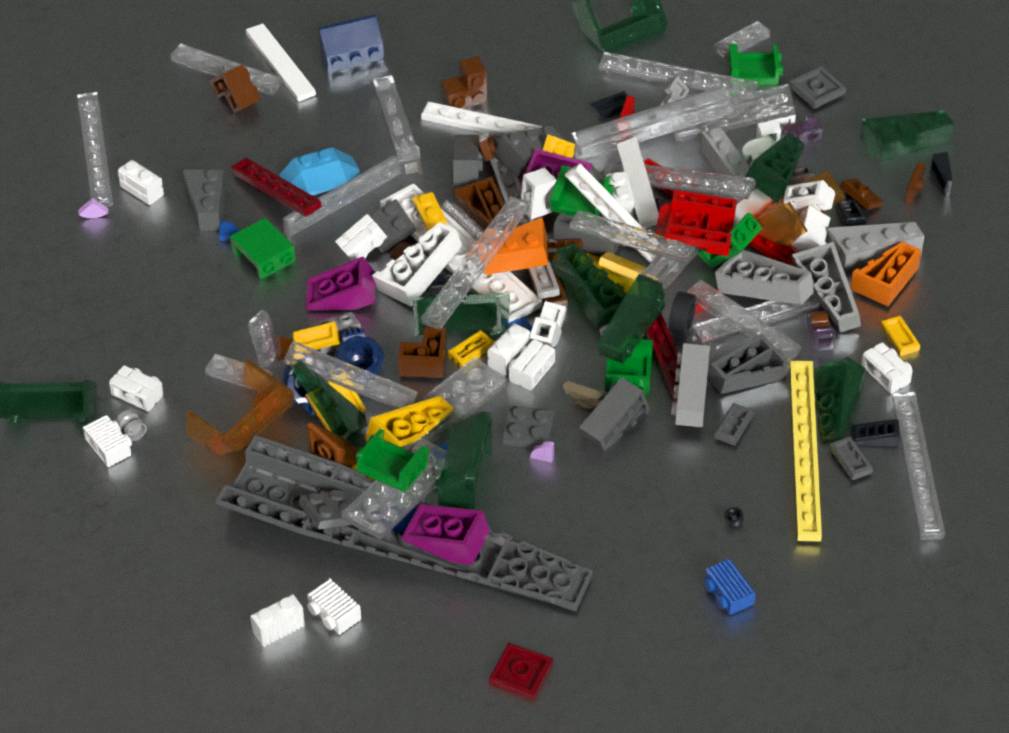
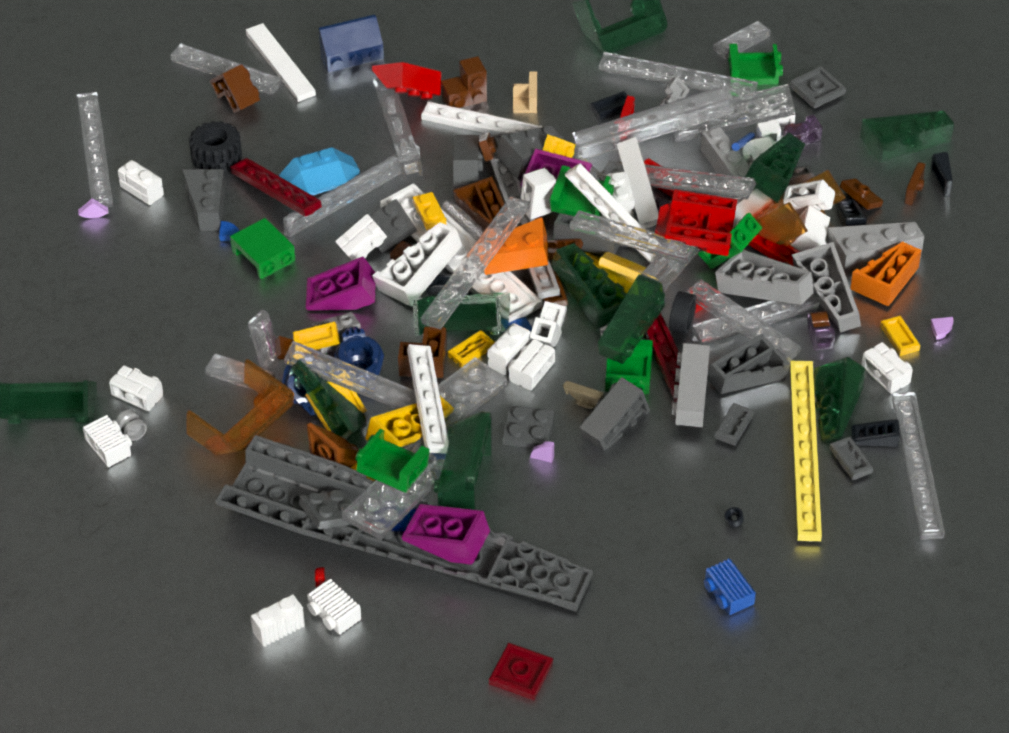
(215, 146): none -> black tyre
(319, 576): none -> red tile
(410, 79): none -> red slope
(428, 398): none -> white tile
(525, 96): none -> tan panel
(742, 142): none -> blue bar
(941, 326): none -> lavender tile

